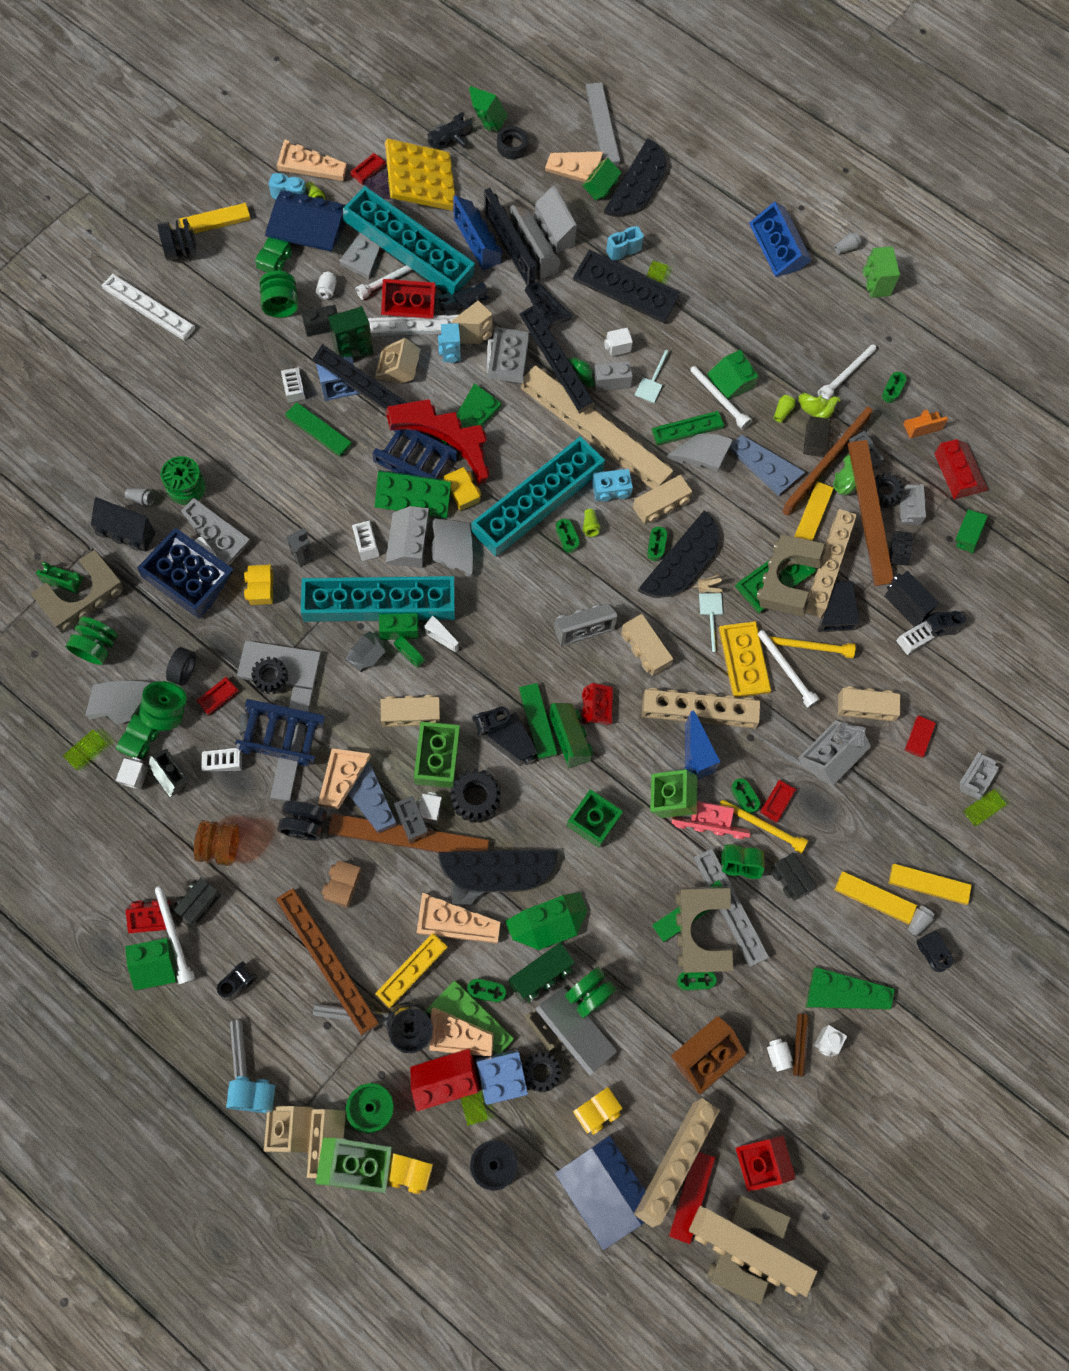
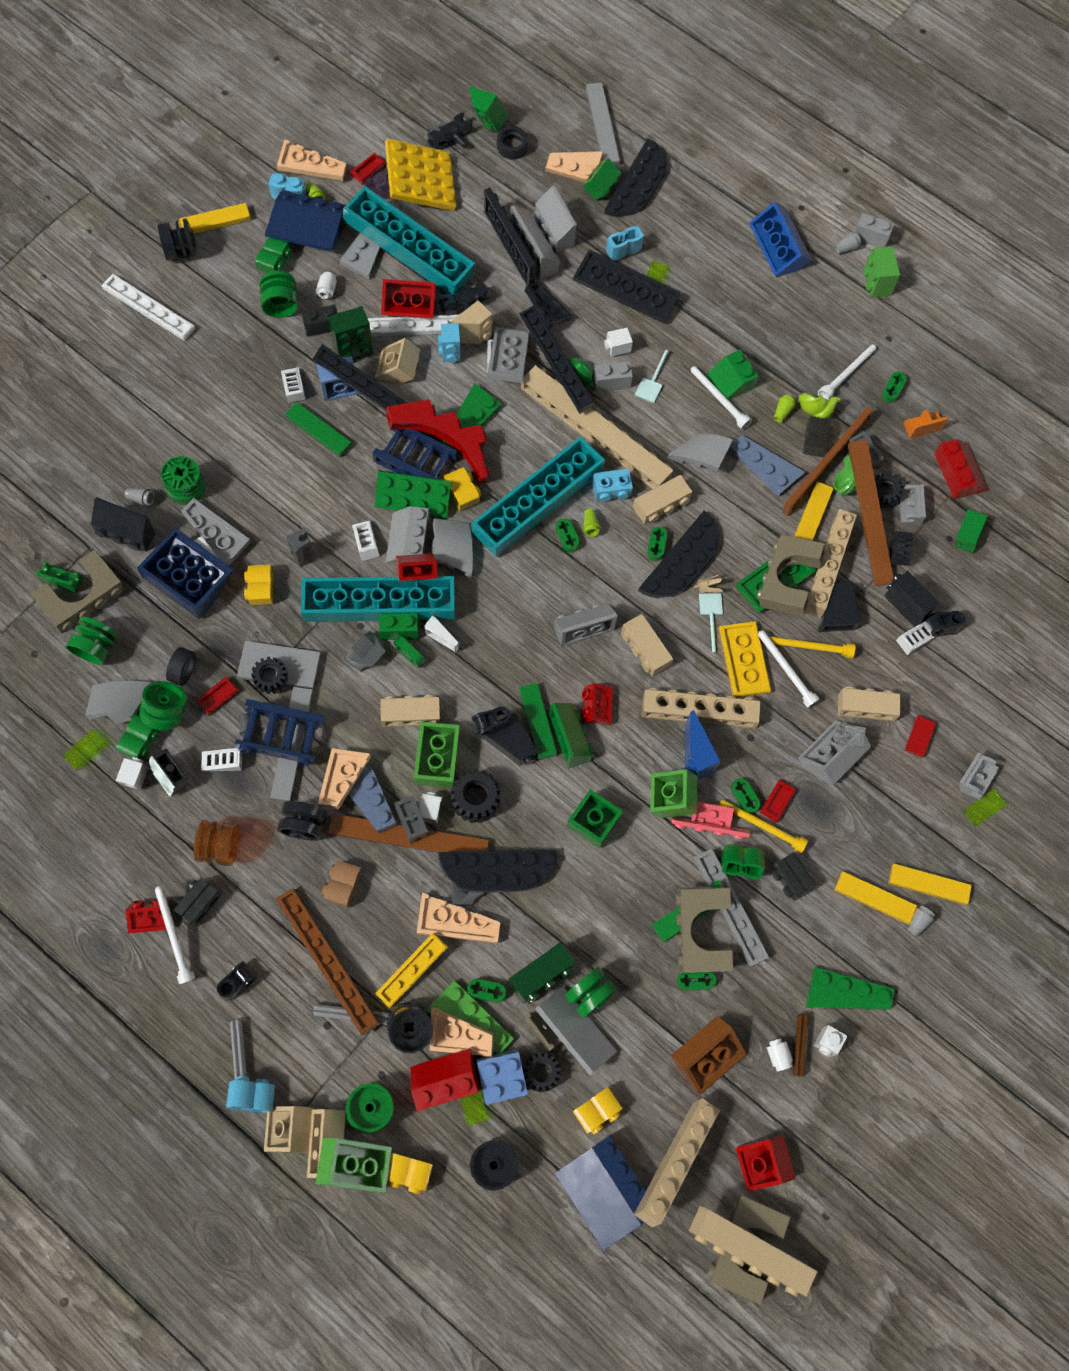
(151, 964): green slope -> none
(364, 290): white piece -> none
(416, 567): none -> red brick
(476, 233): blue slope -> none
(548, 922): green wedge -> none
(687, 428): green tile -> none
(691, 1197): red tile -> none
(874, 230): none -> light grey brick
(934, 949): black piece -> none

